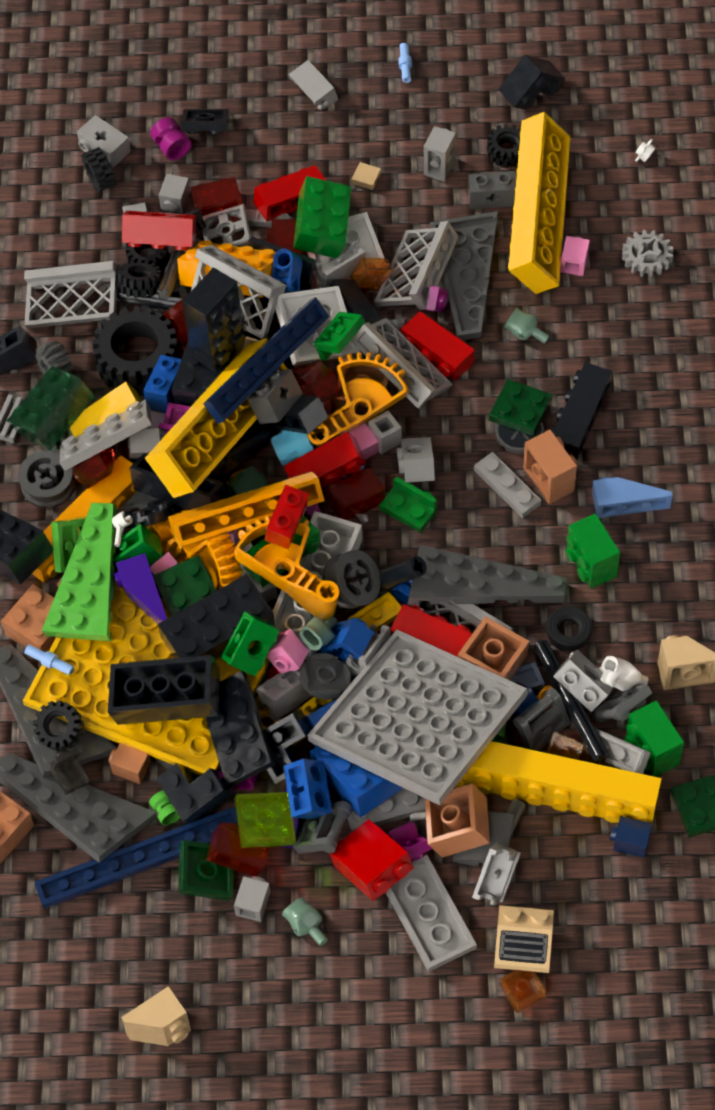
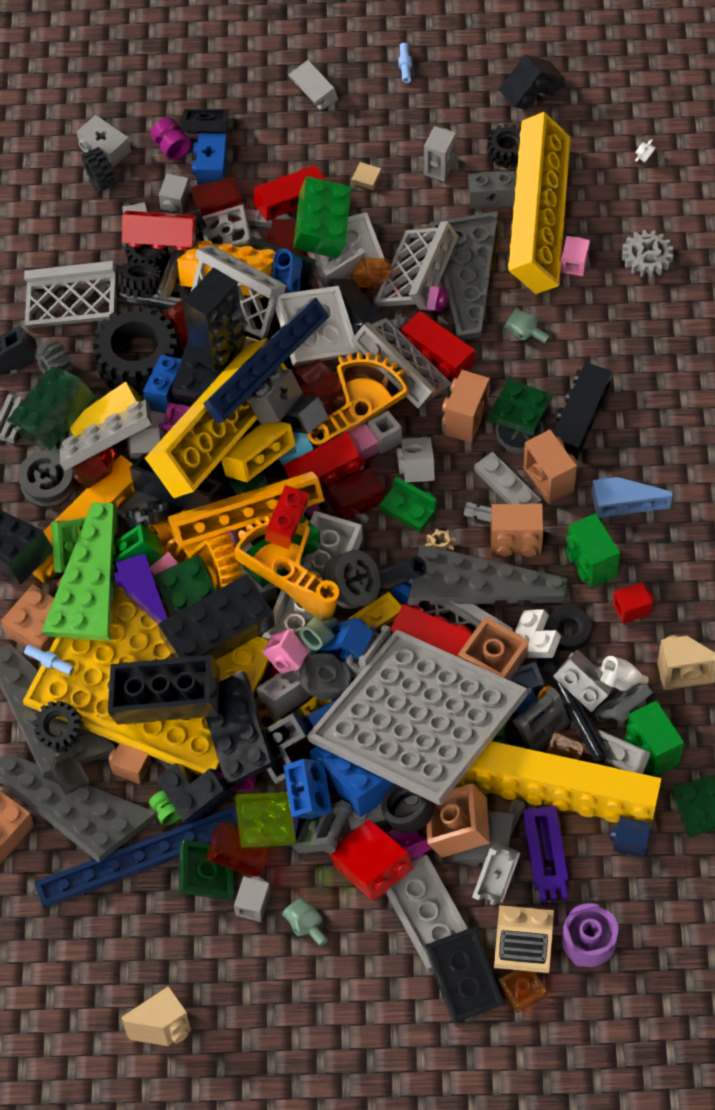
(120, 523): white hand -> none
(211, 157): none -> blue brick
(248, 630): green brick -> none
(258, 450): none -> yellow brick
(338, 334): green bracket -> none
(411, 823): none -> black tyre
(441, 540): none -> tan gear
(464, 975): none -> black tile
(466, 406): none -> nougat brick
(483, 512): none -> dark grey axle
(516, 529): none -> nougat brick
(531, 626): none -> white plate
(544, 847): none -> dark purple hinge
(603, 931): none -> medium lavender brick
(633, 602): none -> red brick

